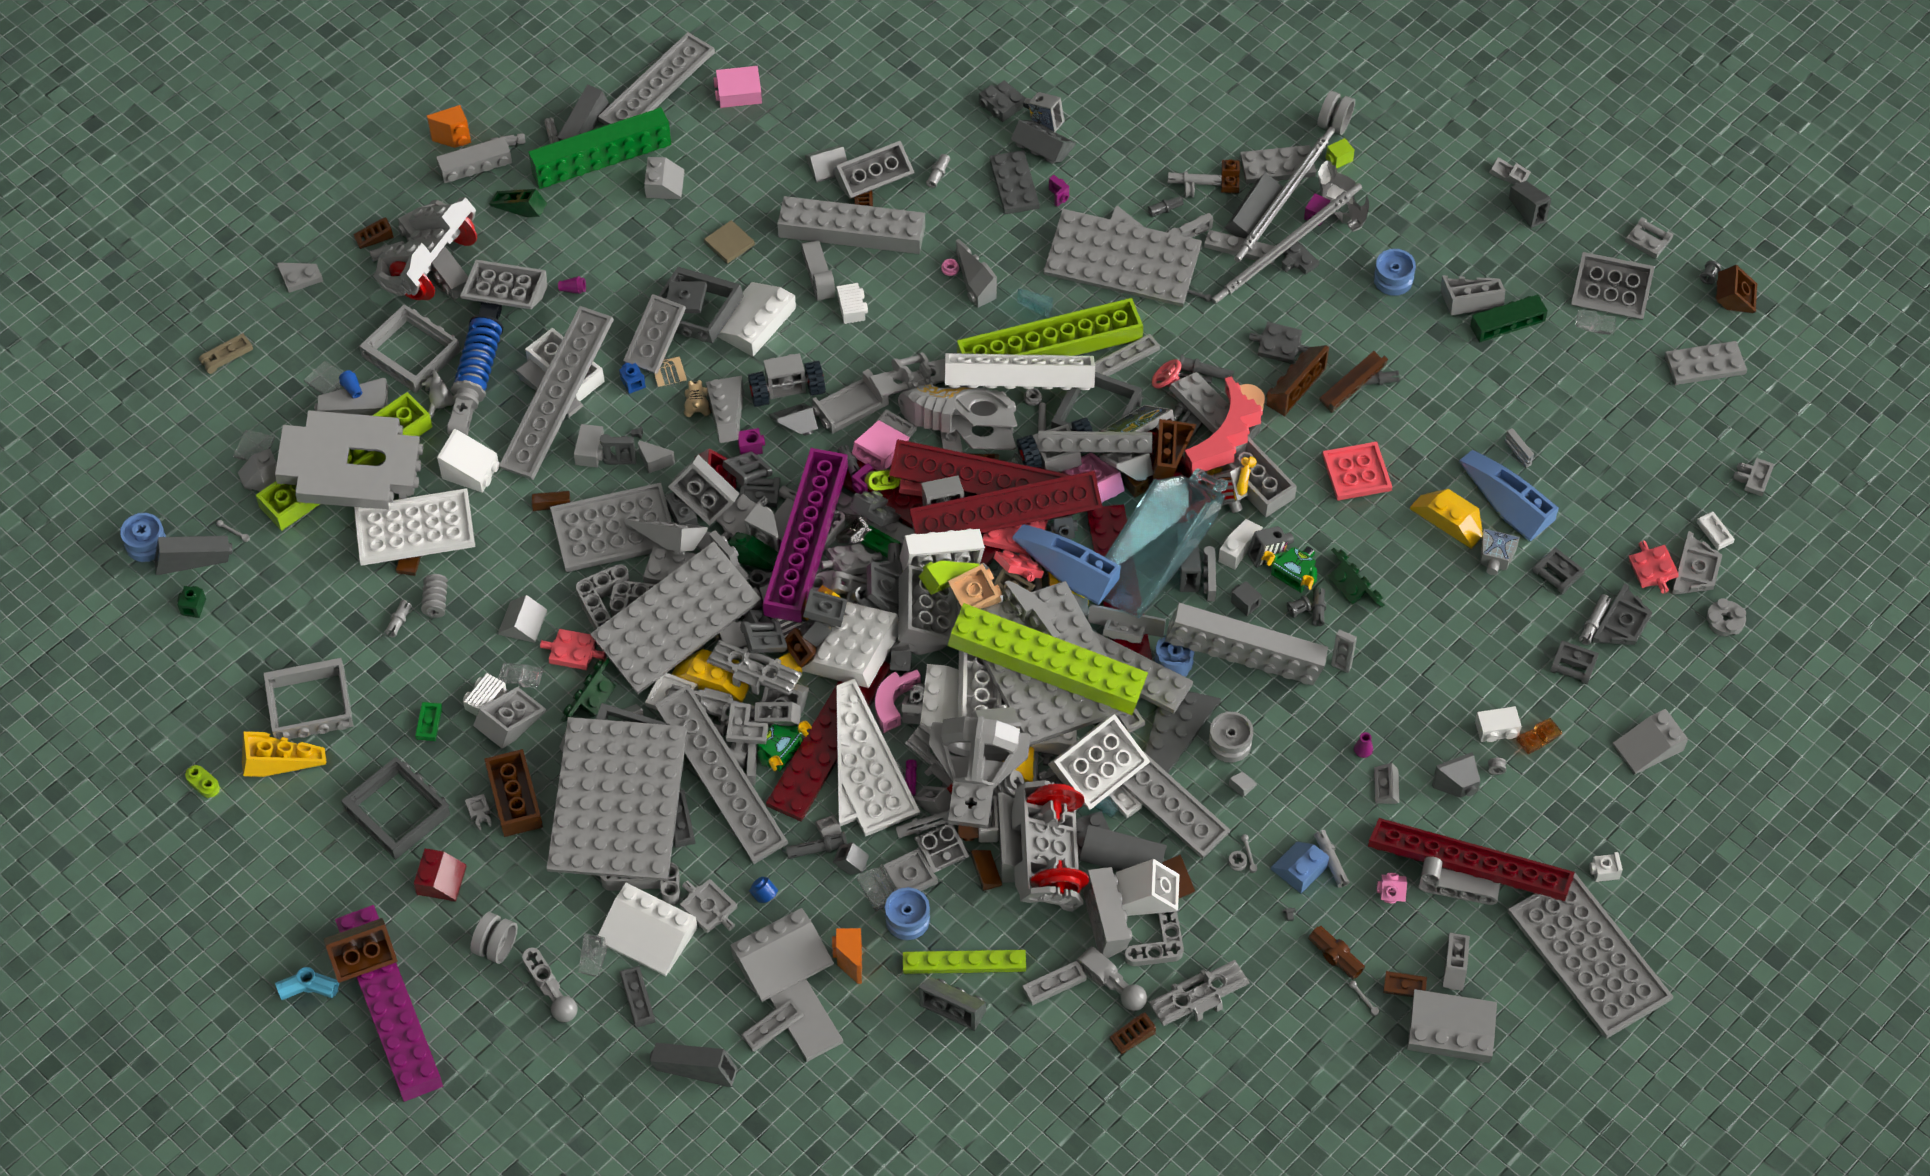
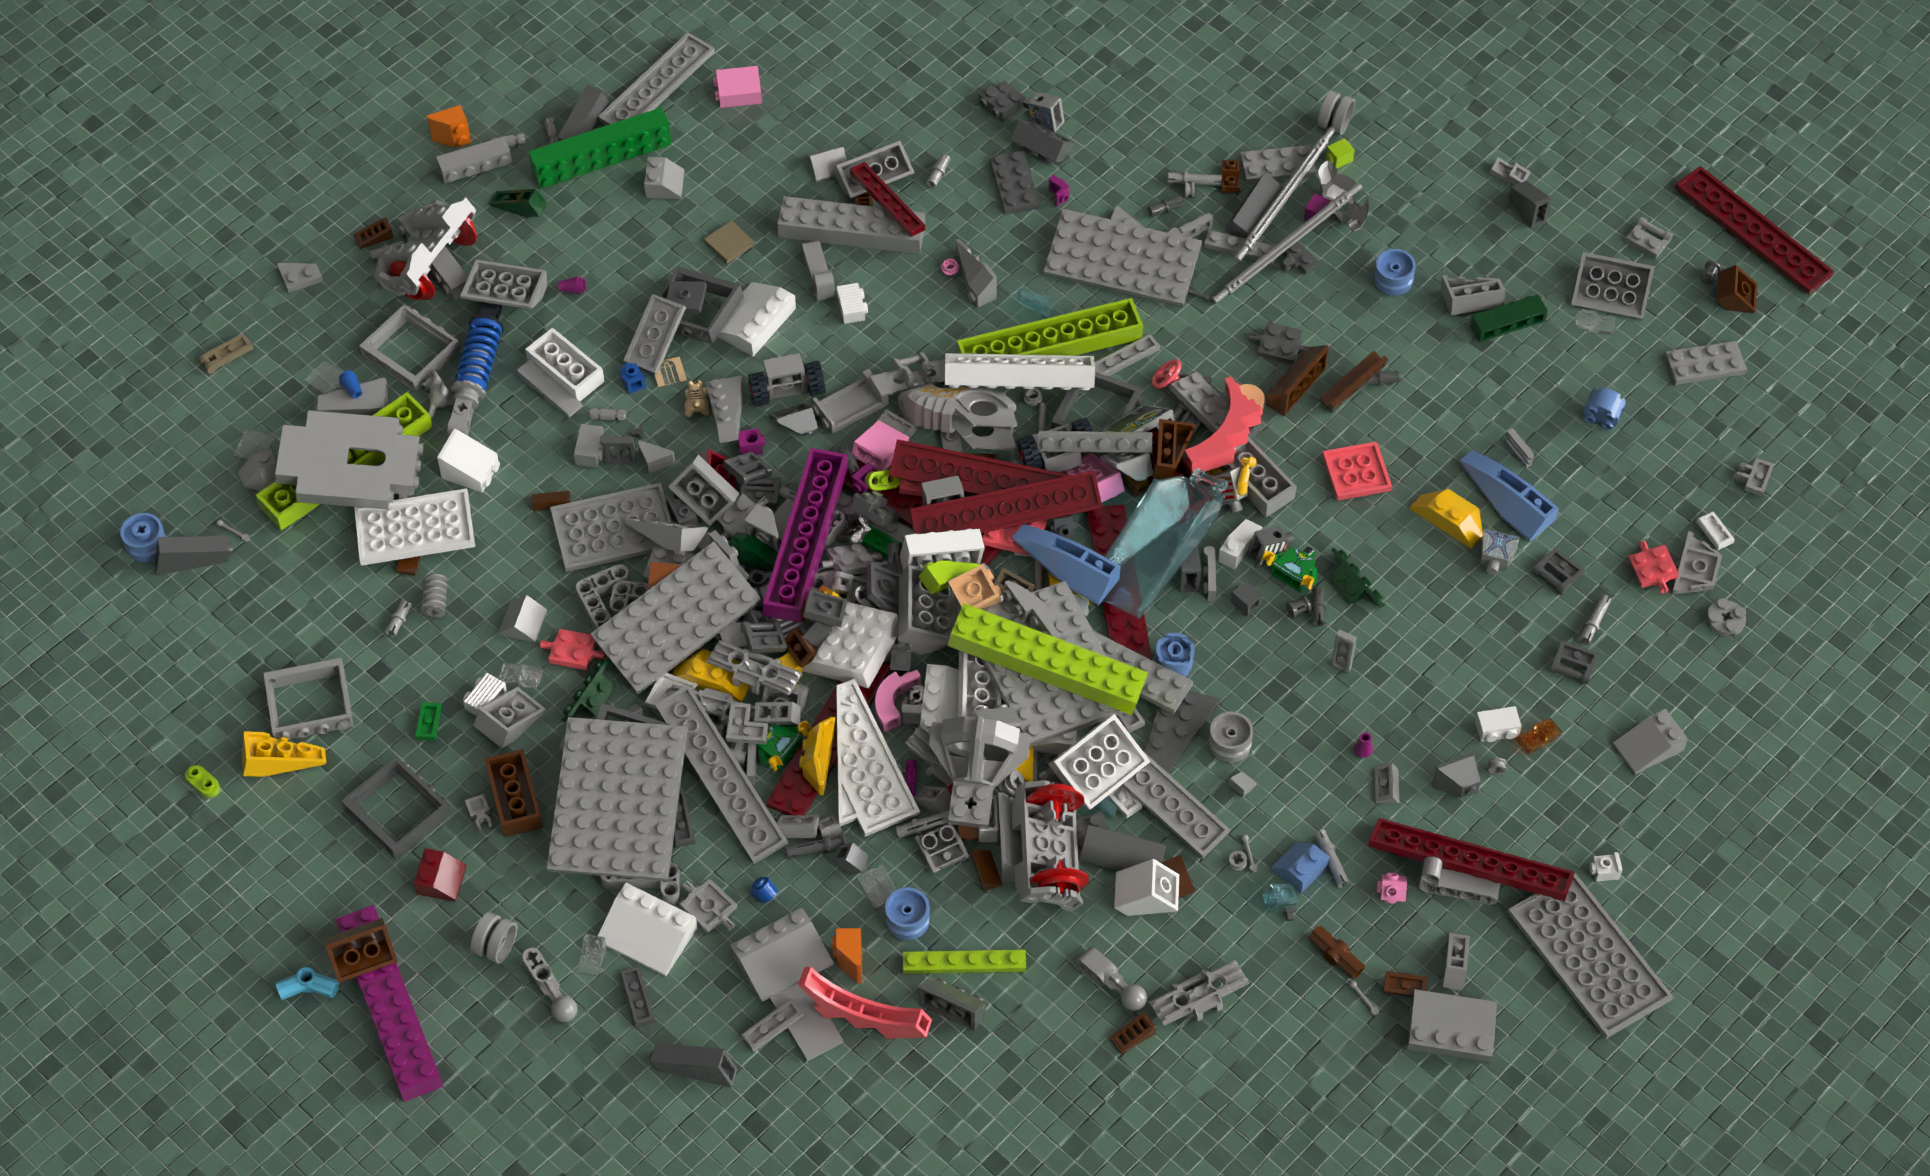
(191, 601): dark green brick -> none
(556, 393): light grey plate -> none
(607, 414): none -> light grey axle
(659, 571): none -> dark orange slope
(798, 826): none -> light grey slope
(818, 754): none -> yellow wedge
(863, 1013): none -> coral arch
(887, 199): none -> dark red plate
(911, 871): light grey plate -> none
(1019, 565): coral plate -> none
(1054, 983): light grey plate -> none
(1106, 912): light grey slope -> none
(1125, 626): light grey bracket -> none
(1167, 944): light grey beam -> none
(1196, 366): dark grey pin -> none
(1246, 644): light grey brick -> none
(1279, 895): none -> clear light blue bracket
(1604, 407): none -> medium blue brick
(1624, 620): dark grey wing -> none
(1754, 230): none -> dark red plate

